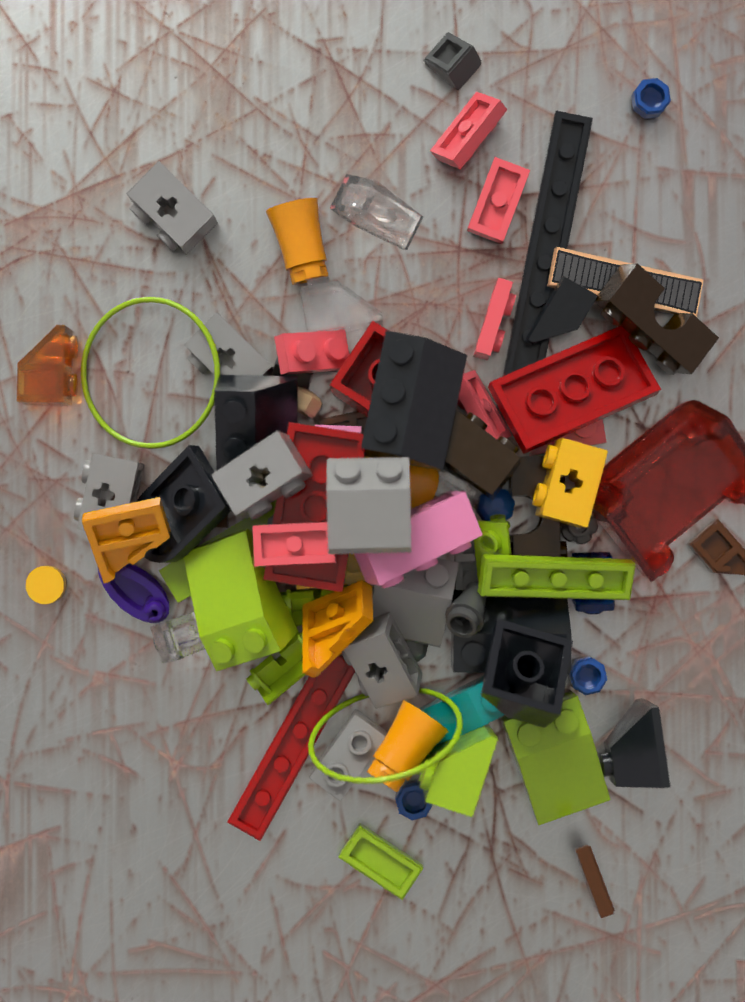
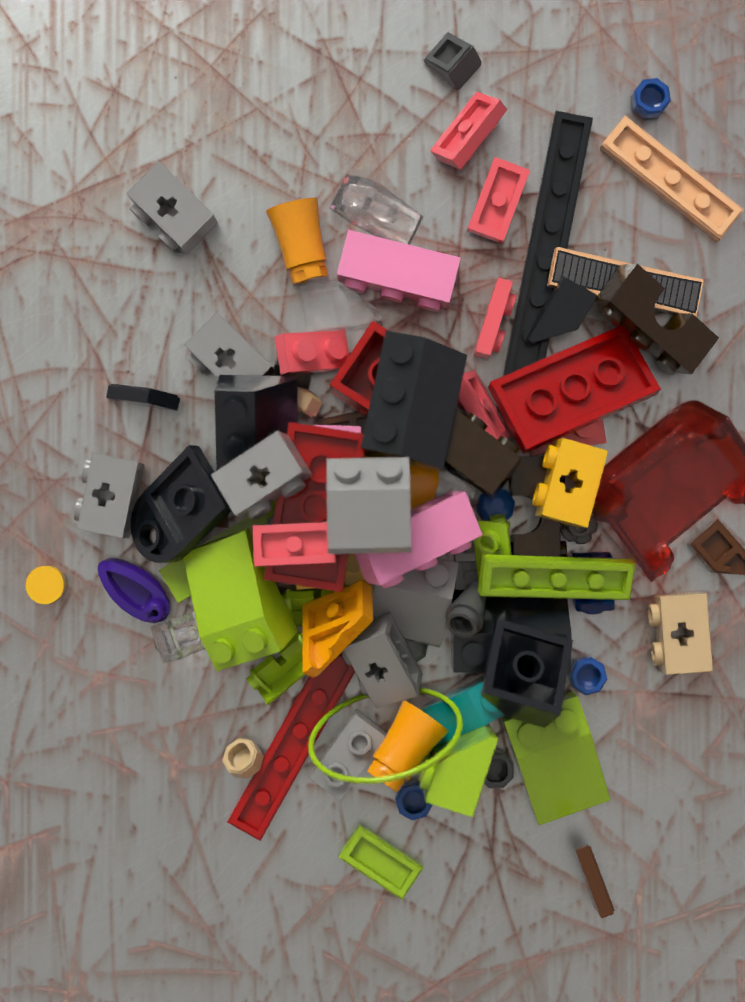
(46, 370): clear orange slope -> none
(108, 315): lime piece -> none
(125, 534): light orange wing -> none
(143, 396): none -> black tile
(243, 758): none -> tan tile
(397, 270): none -> bright pink brick
(499, 771): none -> dark grey tile
(637, 749): black slope -> none
(671, 178): none -> light nougat tile
(693, 649): none -> tan brick

